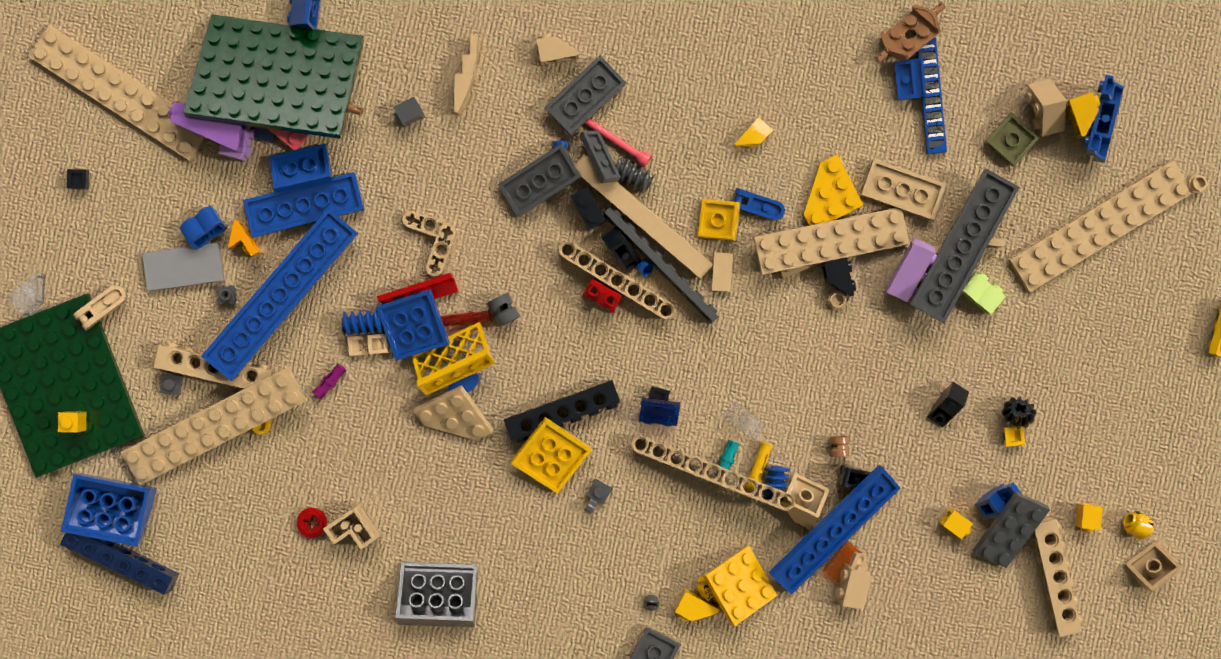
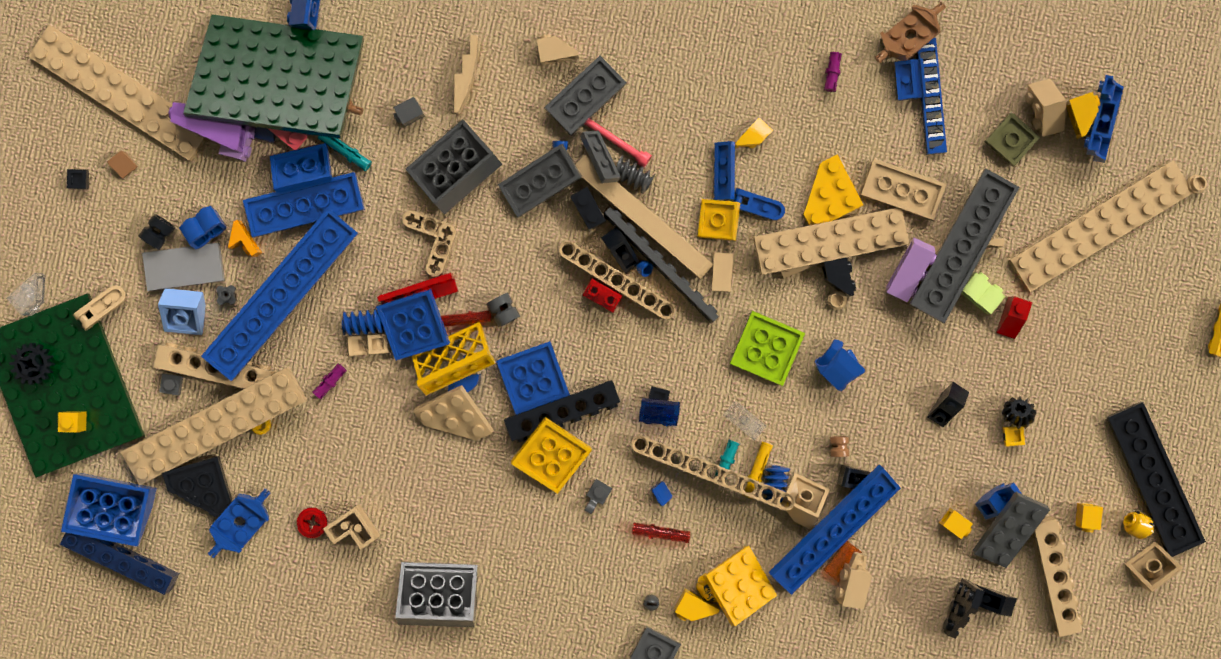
(38, 357): none -> black gear
(122, 164): none -> medium nougat slope
(154, 238): none -> black wheel
(182, 311): none -> light blue slope
(201, 485): none -> black plate
(234, 536): none -> blue plate
(351, 154): none -> teal pin
(453, 166): none -> dark grey slope
(533, 377): none -> blue plate
(652, 531): none -> clear red pin
(661, 493): none -> blue slope
(724, 171): none -> blue plate
(767, 348): none -> lime plate
(832, 71): none -> magenta pin
(839, 365): none -> blue piece
(966, 602): none -> black plate
(997, 601): none -> black slope
(1013, 316): none -> red slope
(1155, 479): none -> black plate

